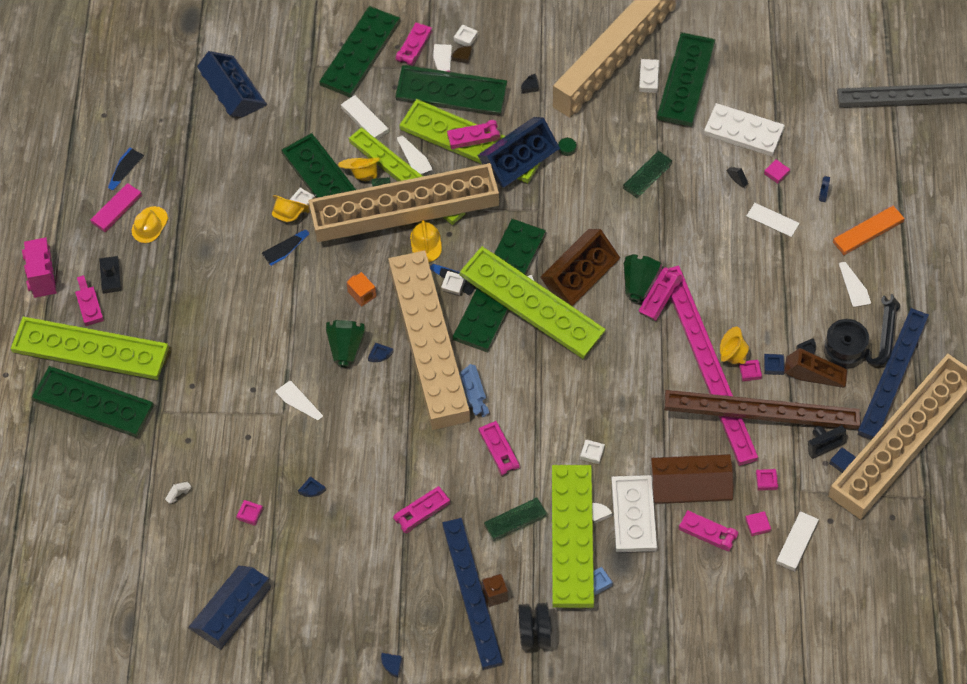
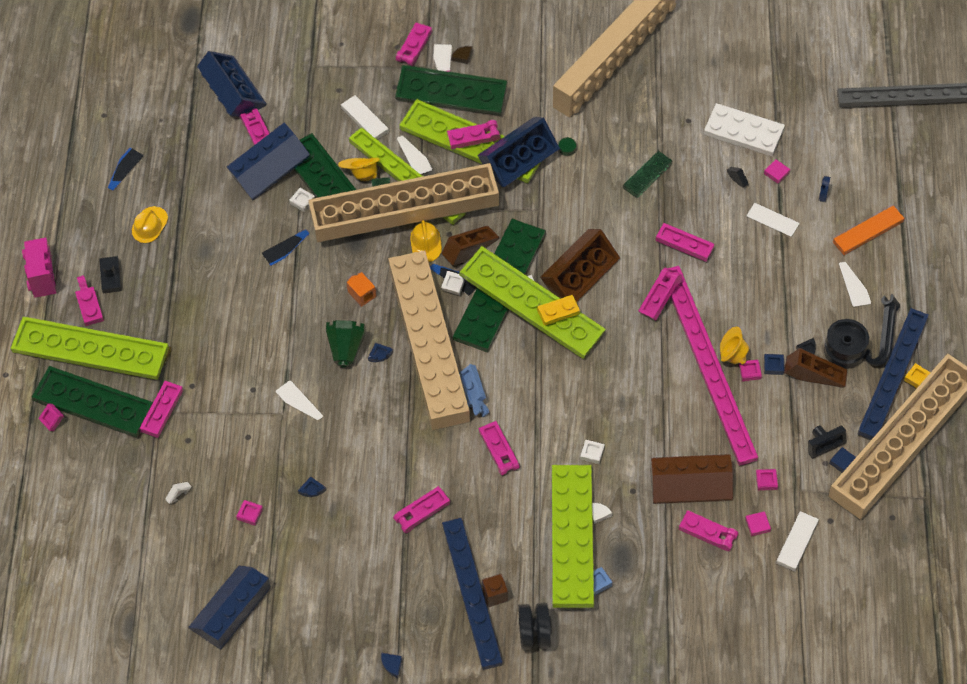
(51, 417): none -> dark pink tile
(116, 207): dark pink tile -> none
(161, 409): none -> dark pink plate
(256, 127): none -> dark pink plate
(268, 161): none -> dark blue slope
(288, 210): yellow piece -> none
(359, 51): dark green plate -> none
(464, 245): none -> reddish brown slope
(465, 36): white plate -> none
(515, 519): clear green plate -> none
(530, 84): black tile -> none
(558, 310): none -> yellow plate
(633, 513): white plate -> none
(640, 276): dark green cone -> none
(649, 75): white plate -> none
(685, 242): none -> dark pink plate
(686, 79): dark green plate -> none
(761, 409): reddish brown plate -> none
(916, 375): none -> yellow plate

